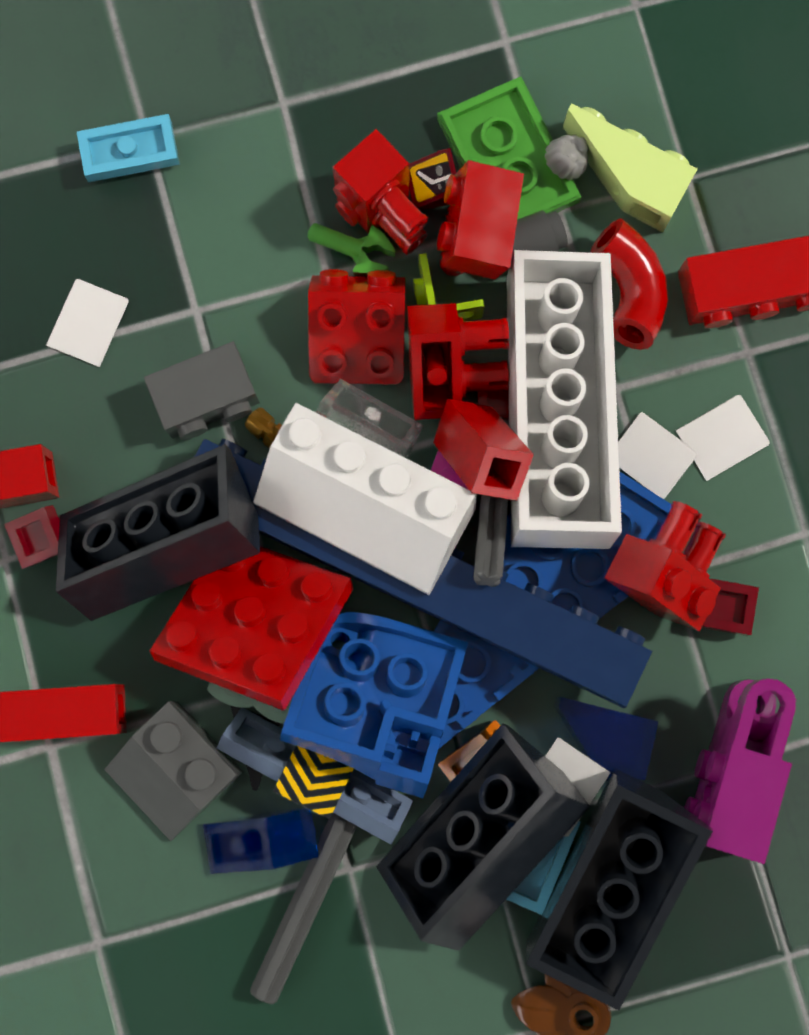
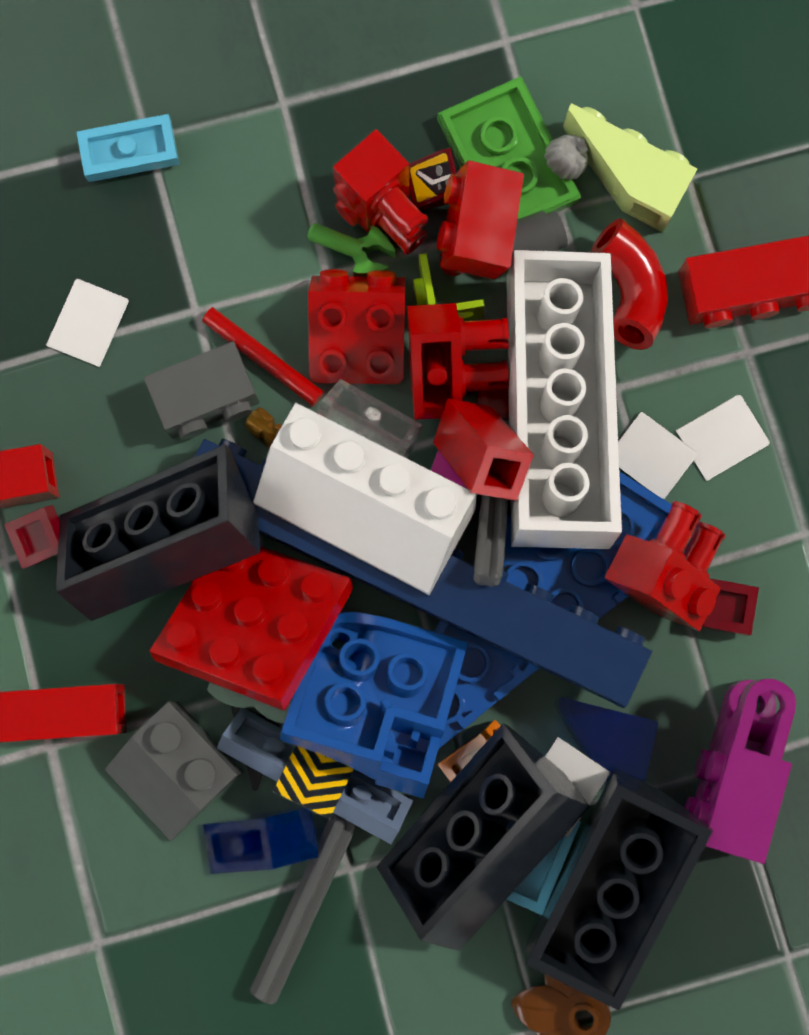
(263, 357): none -> red bar

